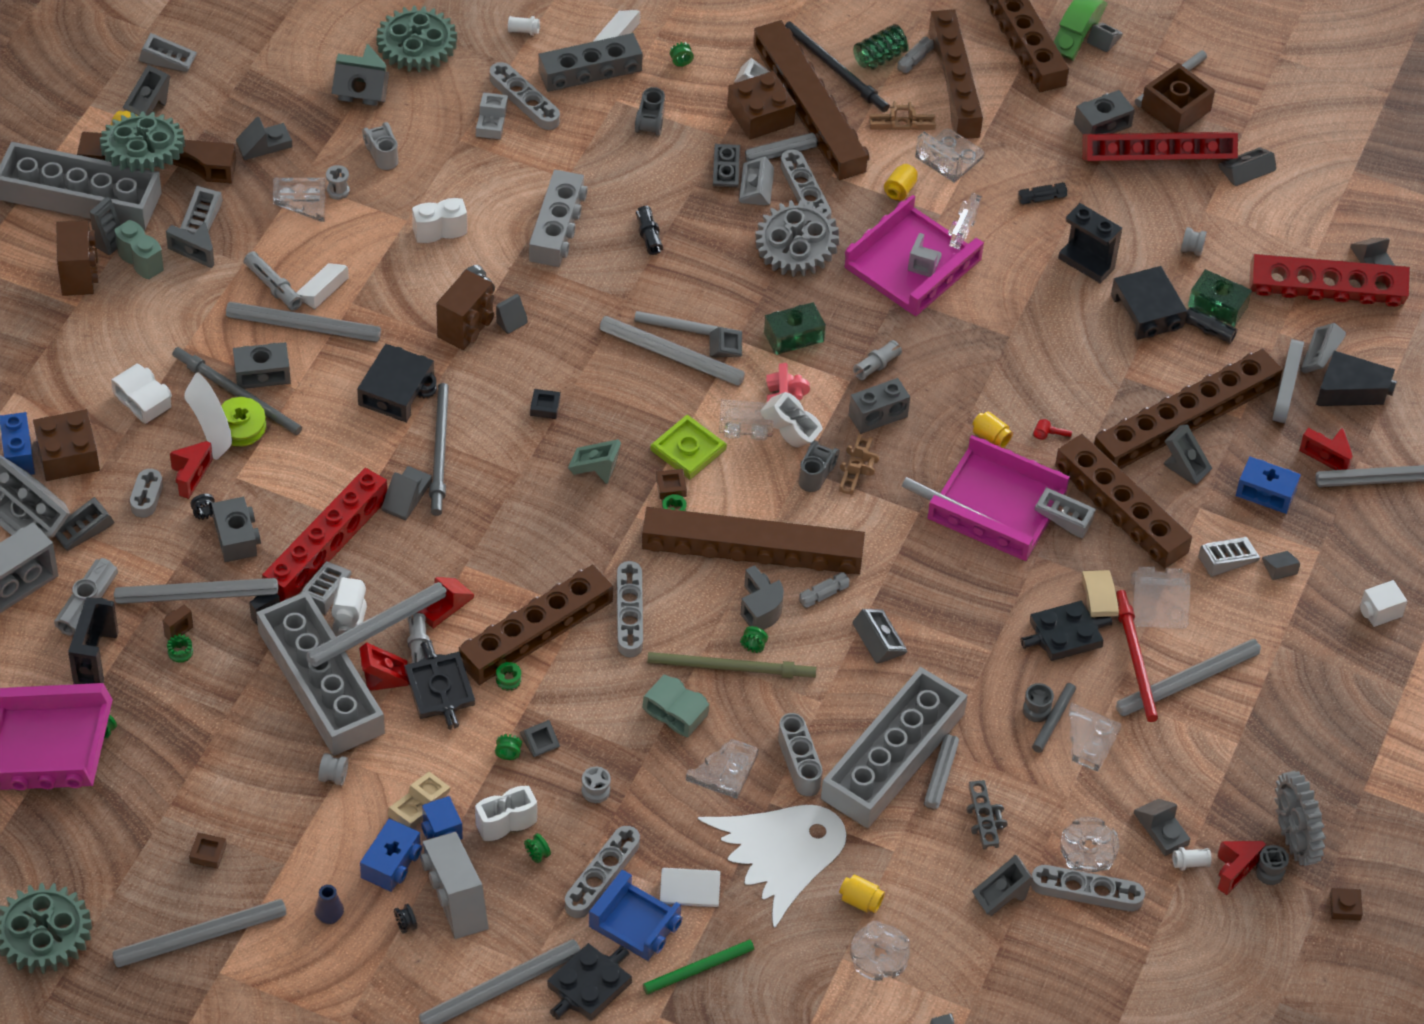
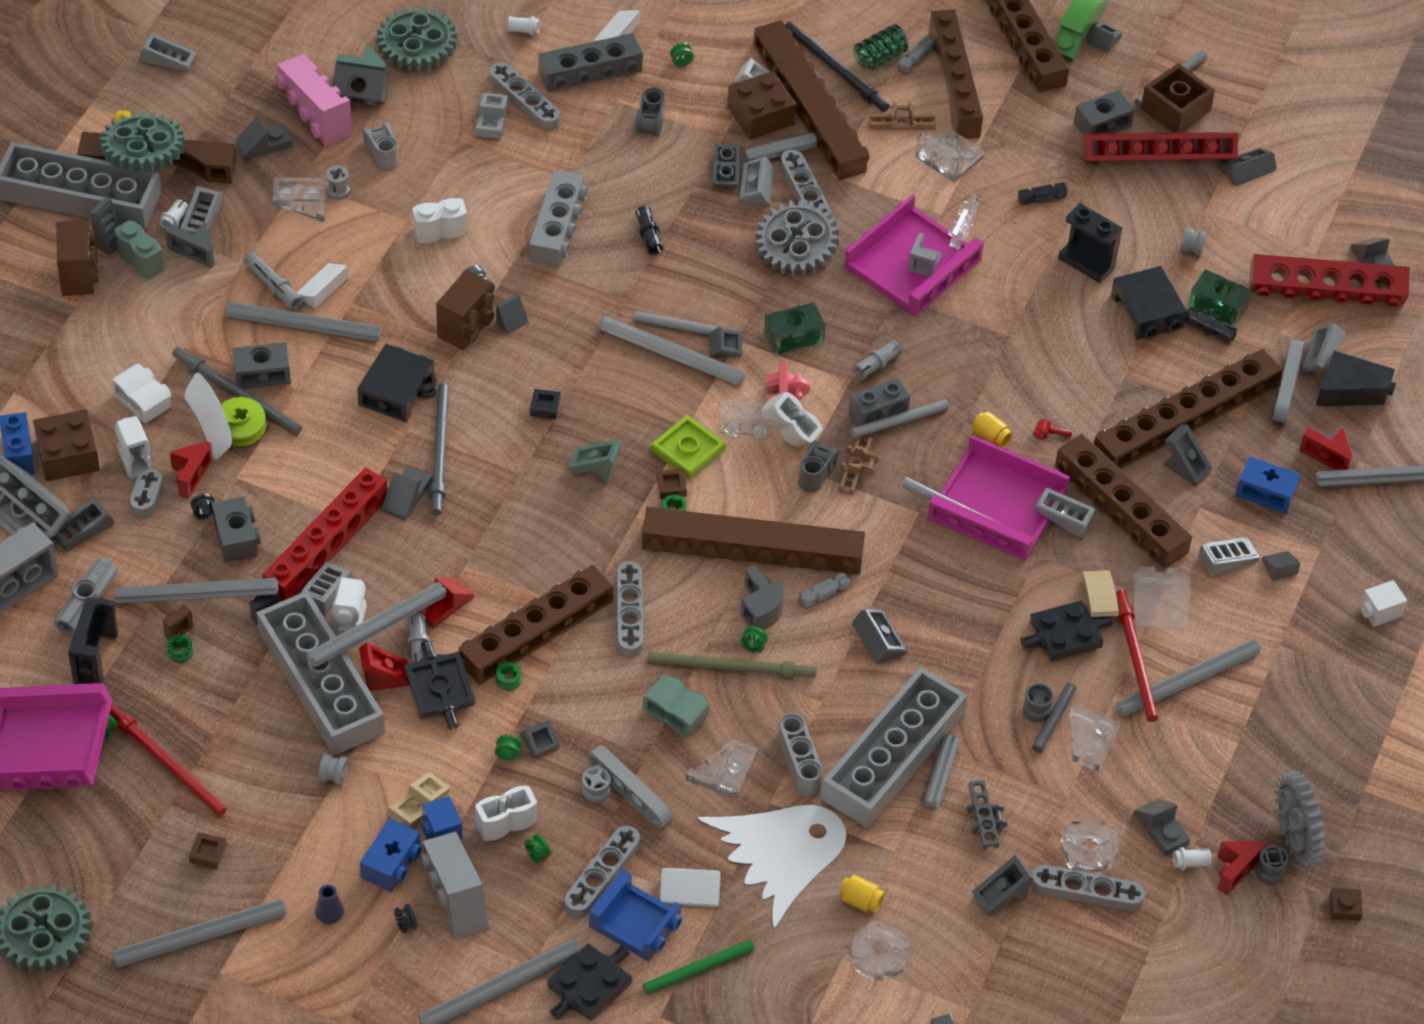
(129, 726): none -> red bar
(133, 446): none -> white brick
(148, 91): dark grey slope -> none
(173, 215): none -> white pin
(315, 99): none -> bright pink wedge
(631, 787): none -> light grey beam
(899, 418): none -> light grey bar
(901, 182): yellow brick -> none

